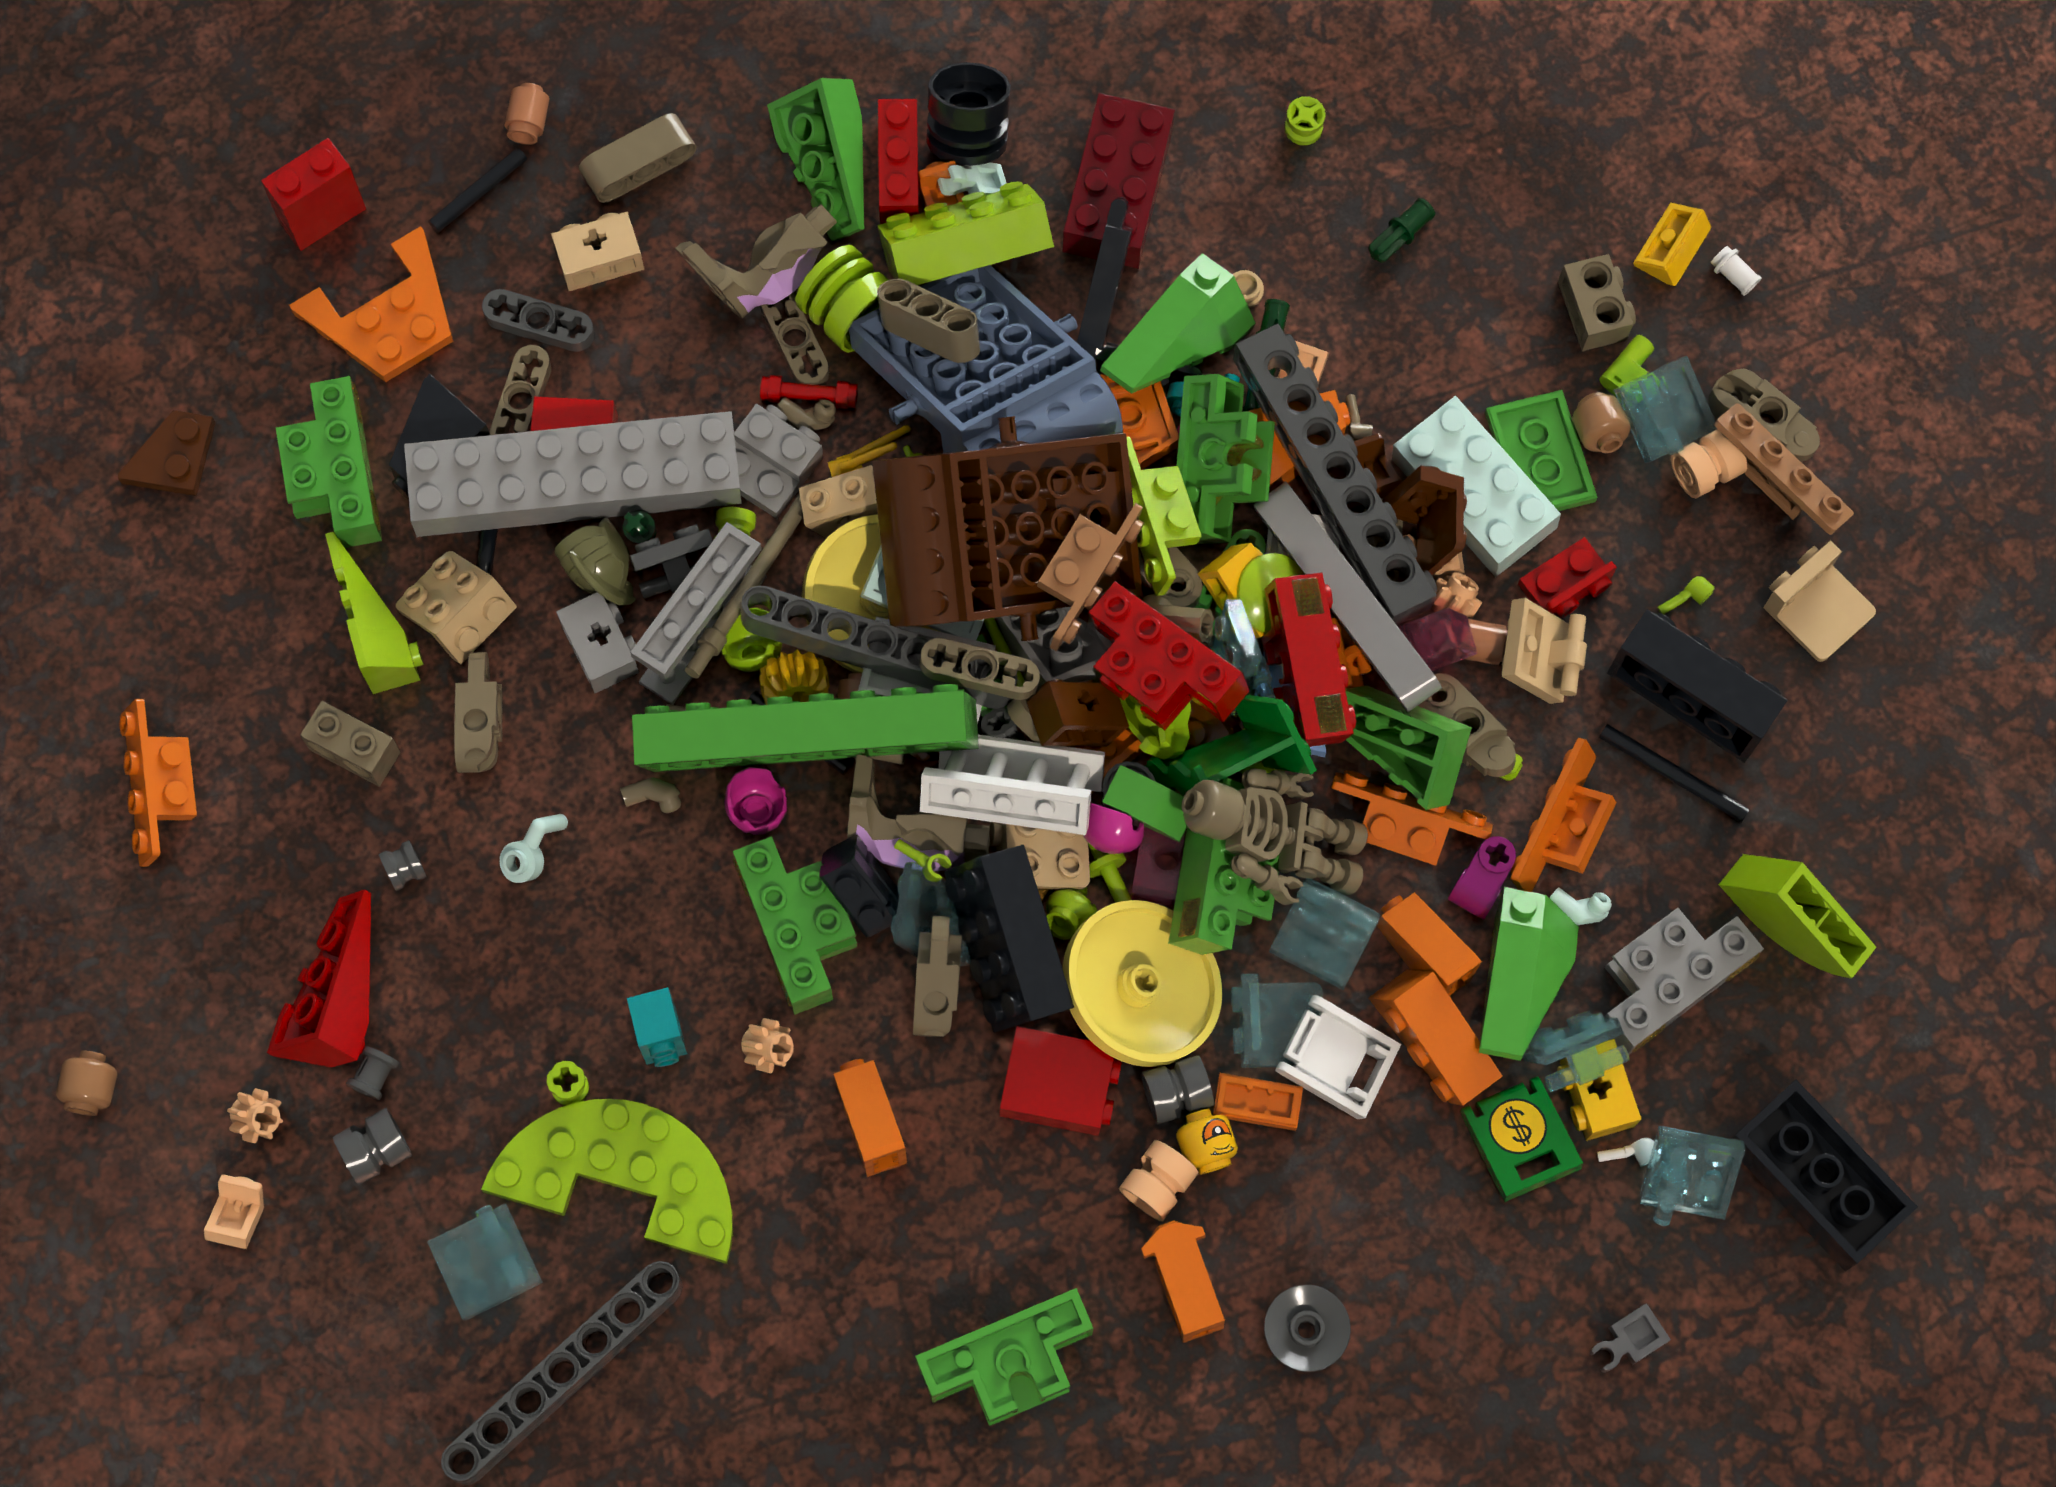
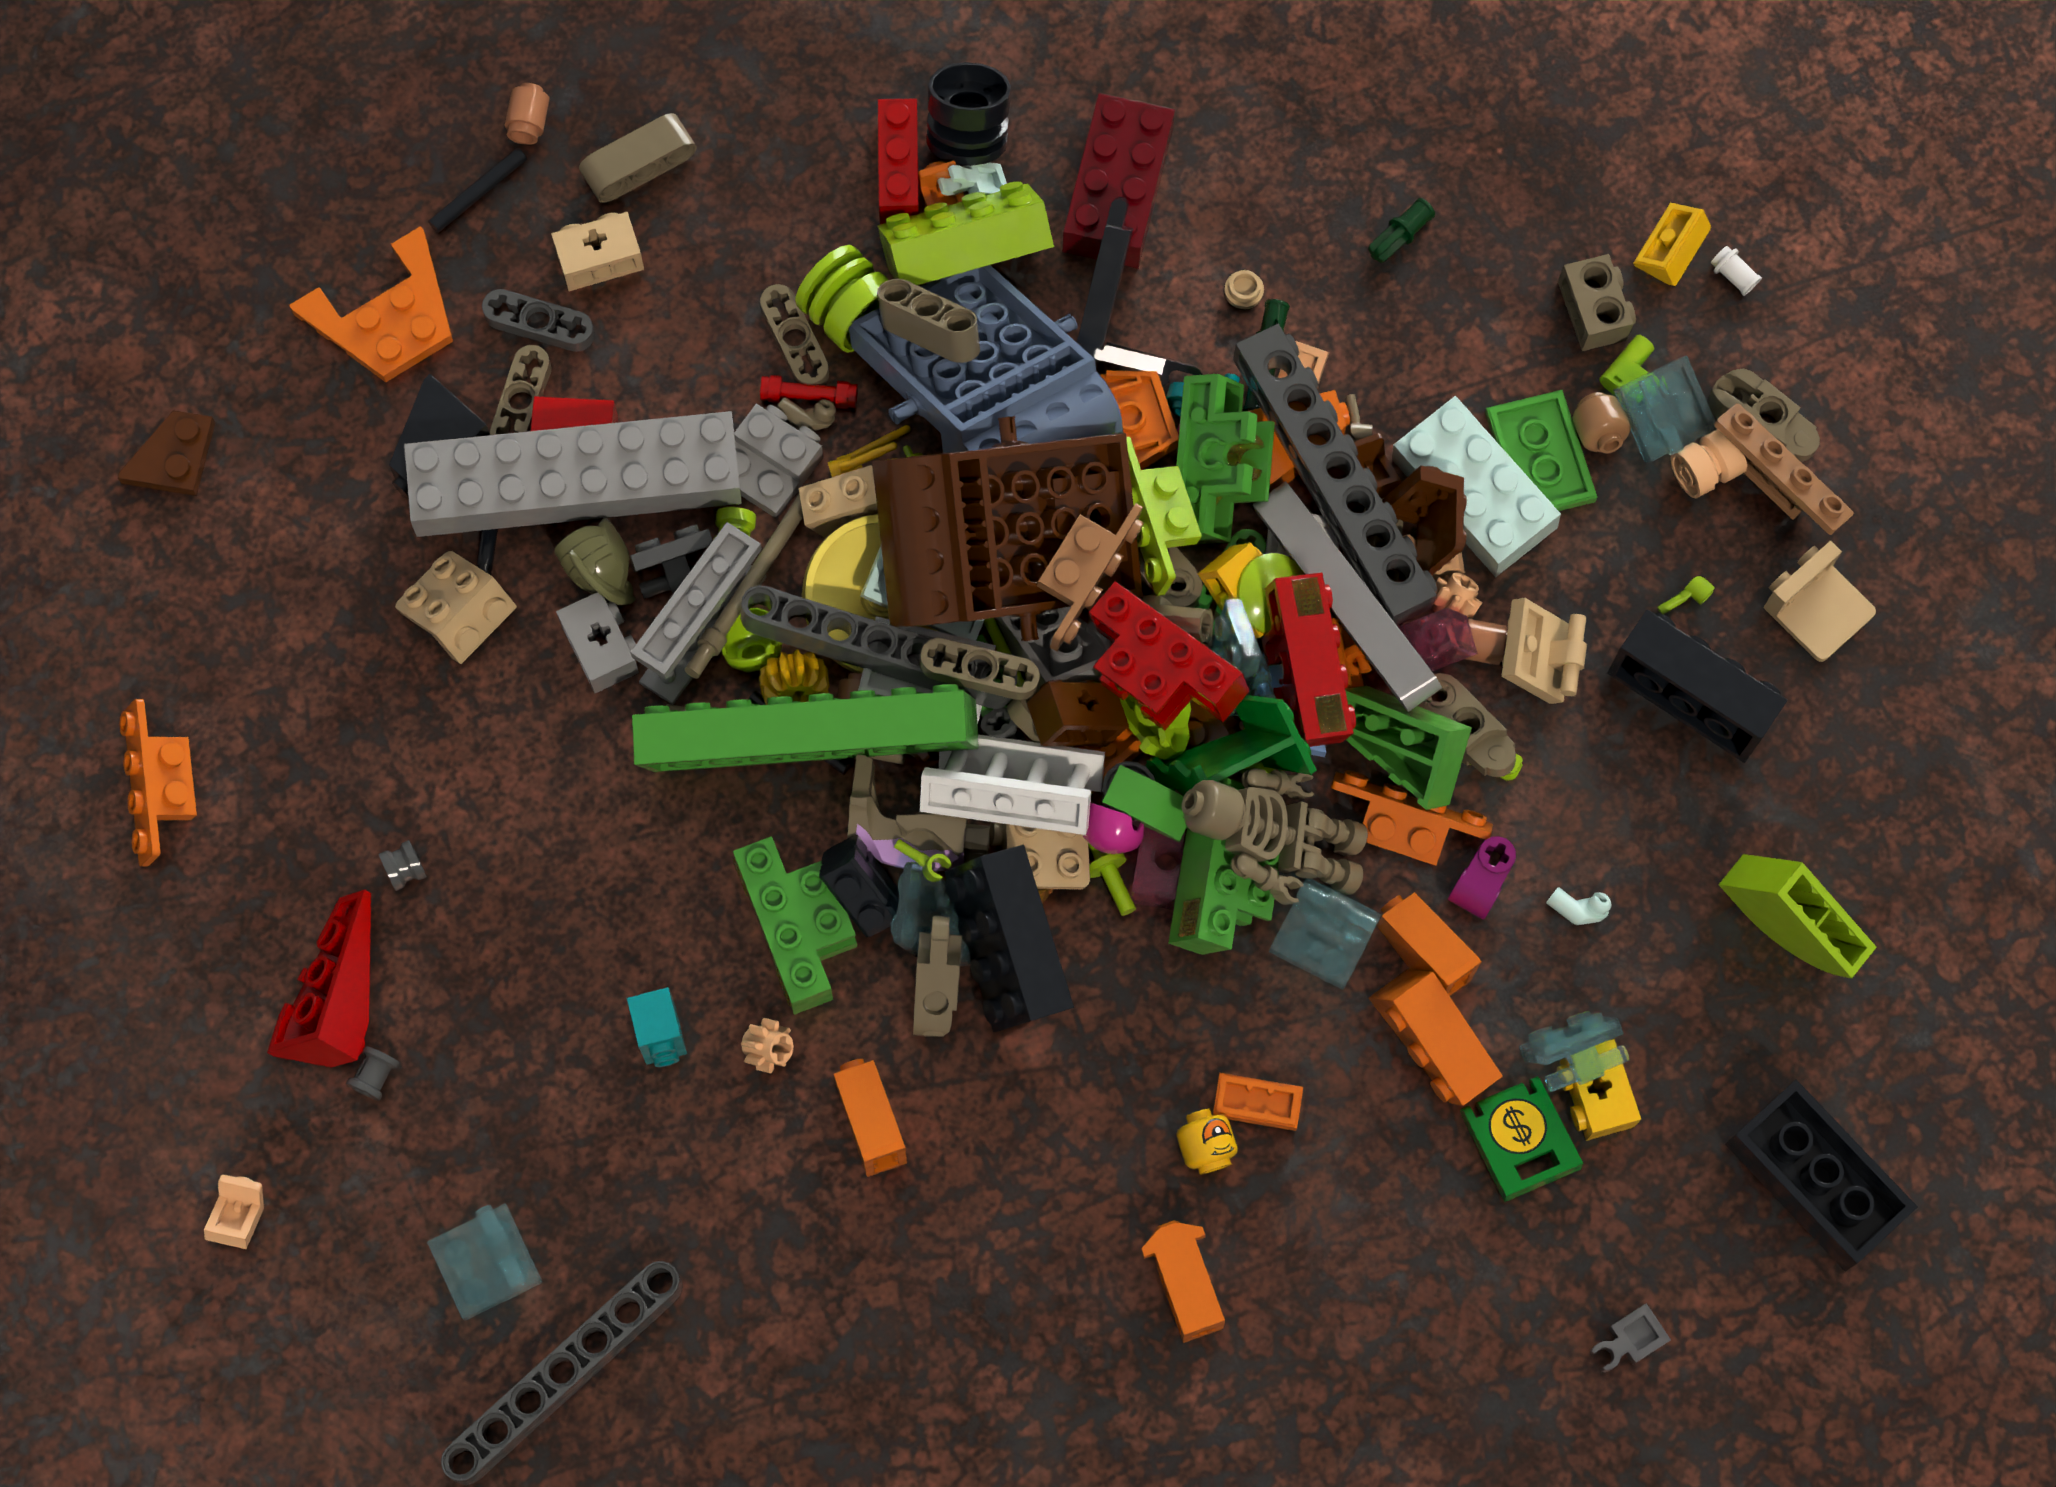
(86, 1083): medium nougat head -> none
(255, 1115): light nougat gear -> none
(314, 194): red brick -> none
(329, 464): bright green piece -> none
(350, 743): dark tan brick -> none
(372, 1146): dark grey wheel -> none
(377, 638): lime wedge -> none
(477, 718): dark tan piece -> none
(528, 850): light aqua plate -> none
(556, 1078): lime bush -> none
(625, 1148): lime plate -> none
(639, 527): dark green axle -> none
(655, 790): dark tan arm -> none
(755, 801): dark pink hair -> none
(777, 262): dark tan hips -> none
(825, 142): bright green wedge -> none
(1010, 1360): bright green piece -> none
(1058, 1082): red brick -> none
(1067, 911): lime animal -> none
(1136, 990): light yellow dish -> none
(1158, 1180): light nougat wheel -> none
(1177, 1089): dark grey wheel -> none
(1189, 322): bright green wedge -> none
(1268, 1018): clear light blue bracket -> none
(1304, 111): lime wheel -> none
(1320, 1310): dark grey dish -> none
(1329, 1052): white container -> none
(1527, 965): bright green wedge -> none
(1568, 578): red bracket -> none
(1568, 823): orange bracket -> none
(1641, 1149): white hand -> none
(1672, 971): light grey piece -> none
(1674, 773): black bar -> none
(1690, 1174): clear light blue plate -> none

